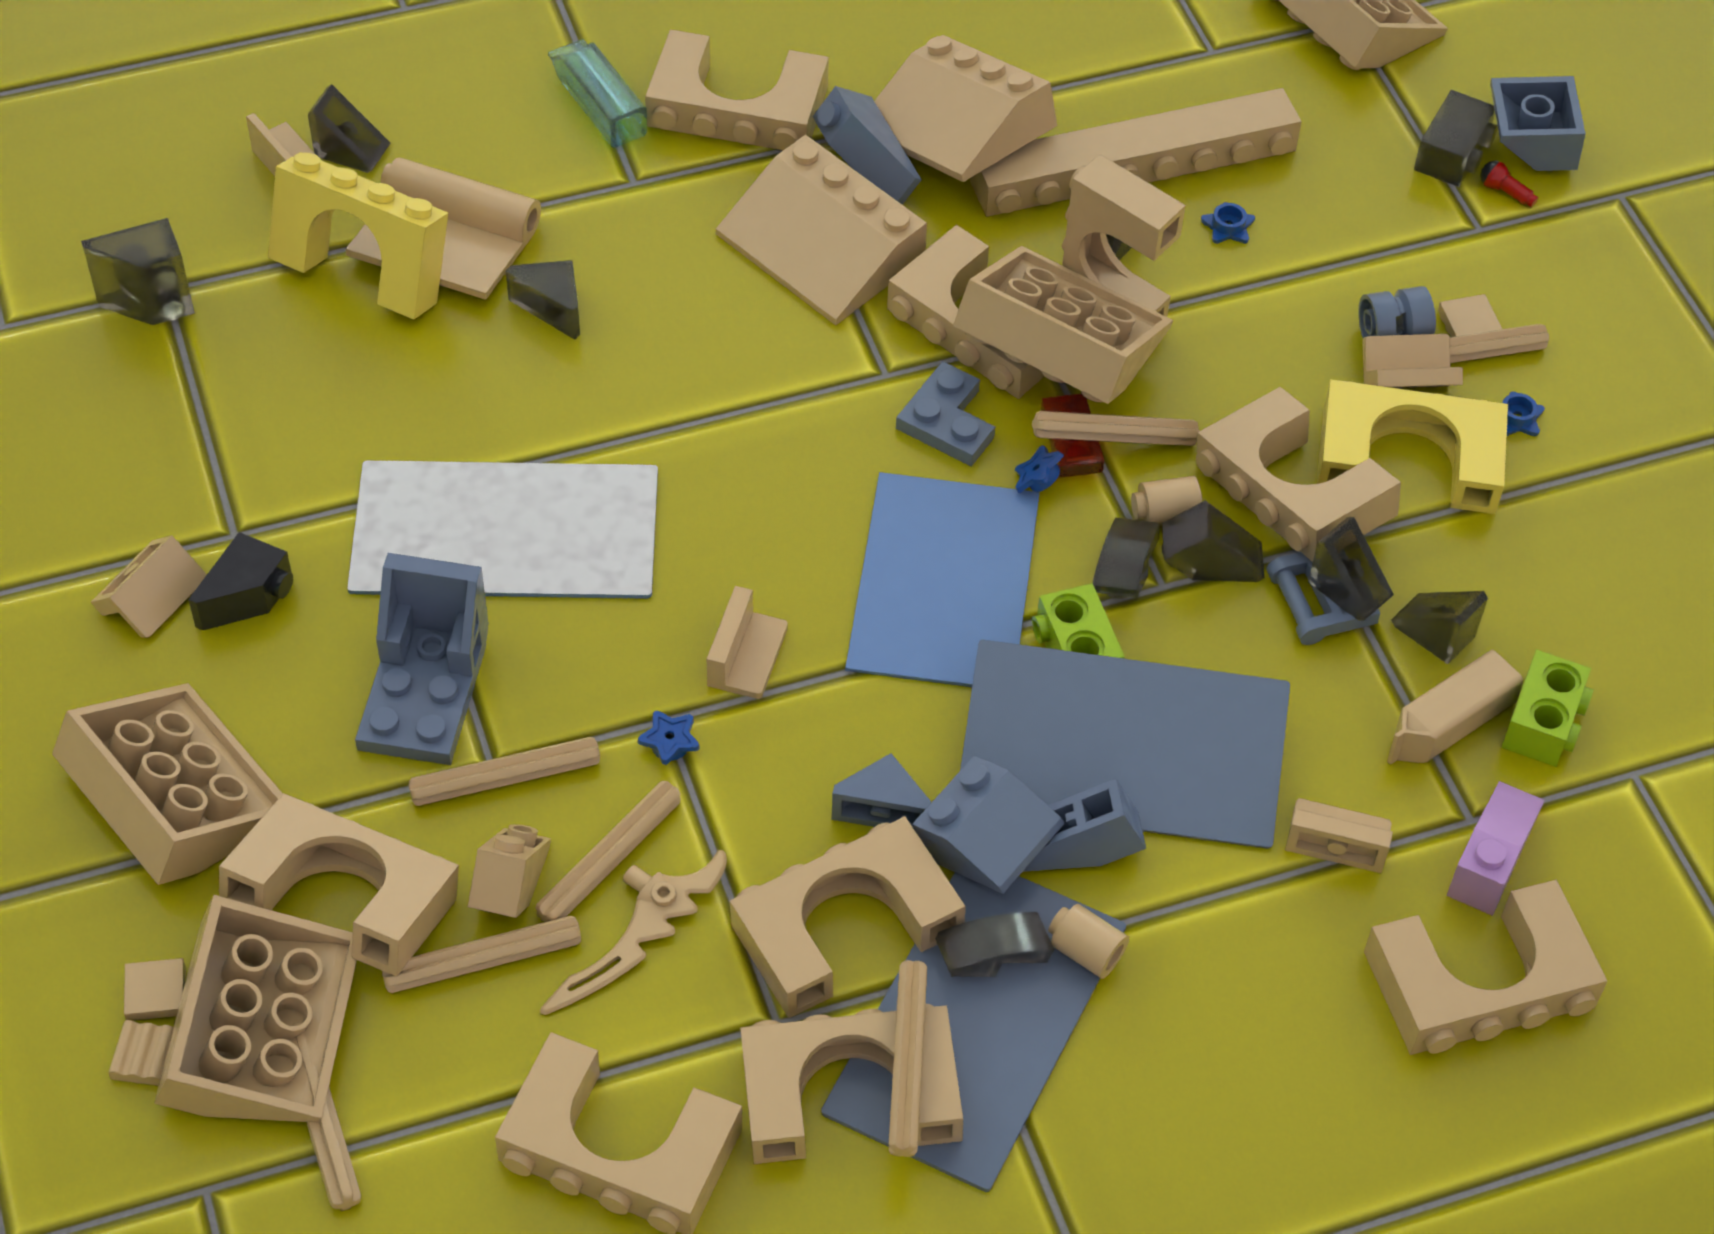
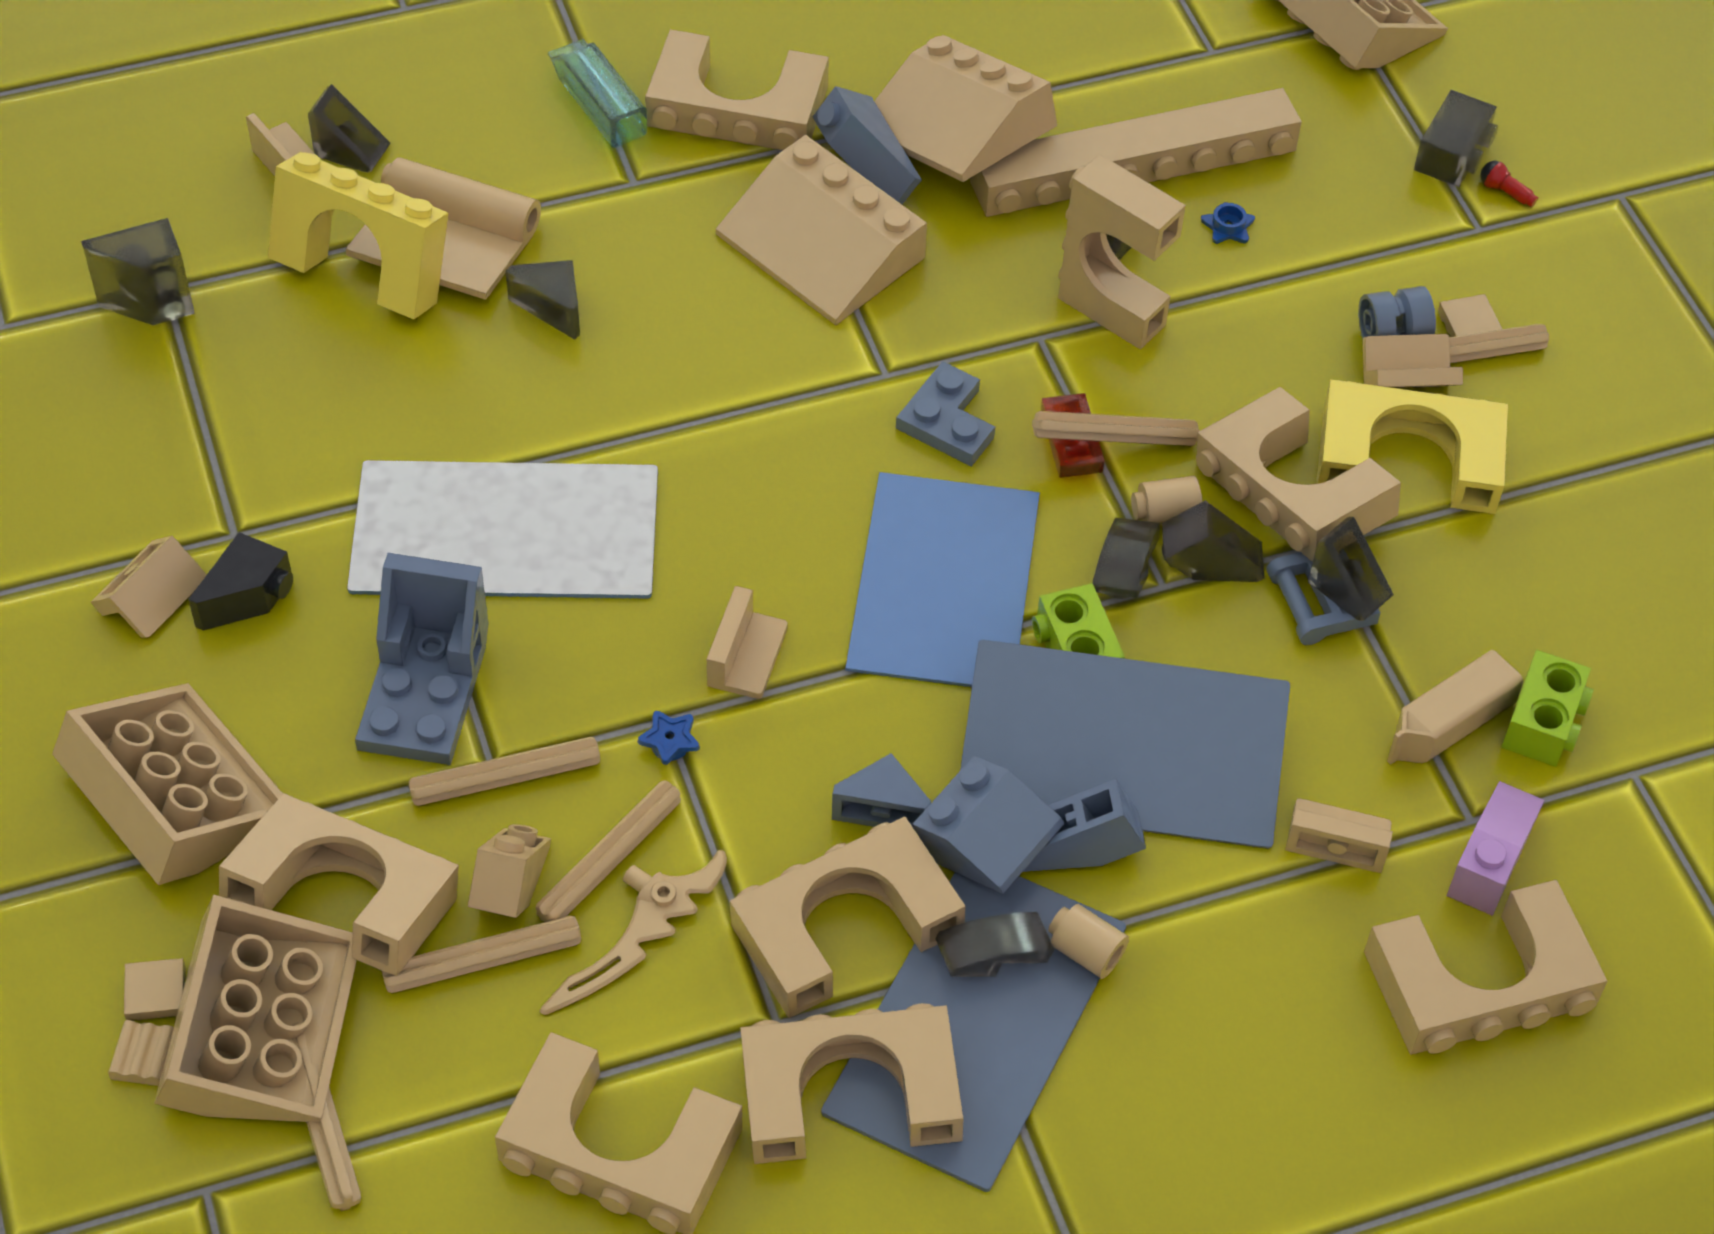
(908, 1059): tan axle -> none
(925, 299): tan arch -> none
(1039, 471): blue plate -> none
(1060, 323): tan slope -> none
(1442, 621): clear smoke slope -> none
(1527, 409): blue plate -> none
(1540, 120): sand blue slope -> none

